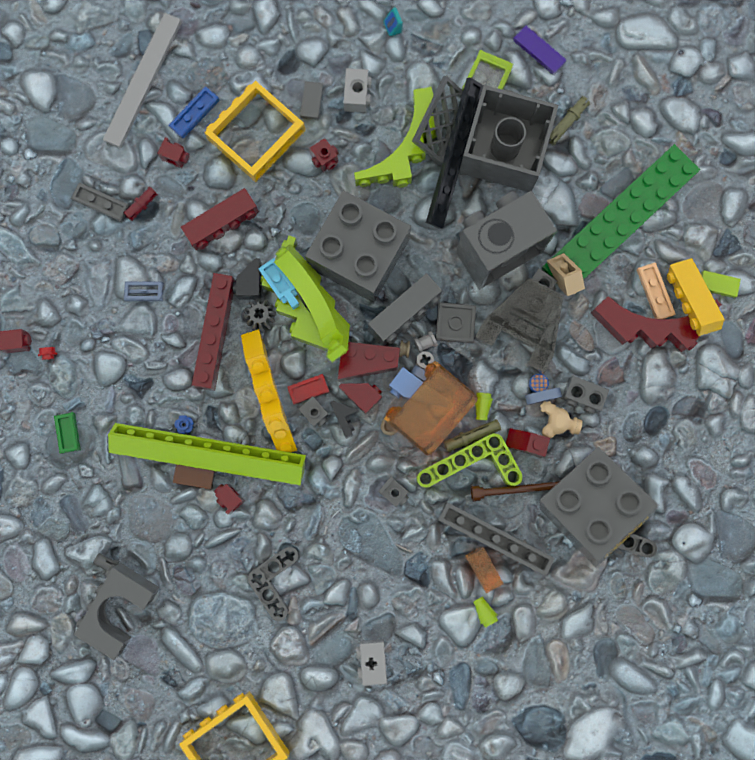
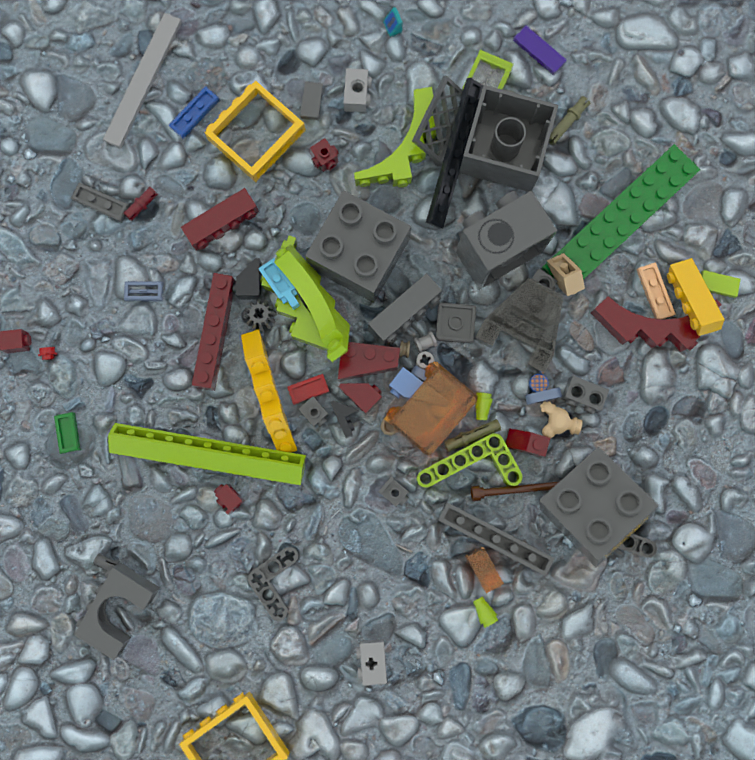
(173, 153): dark red brick -> none
(187, 428): blue plate -> none
(193, 476): reddish brown tile -> none

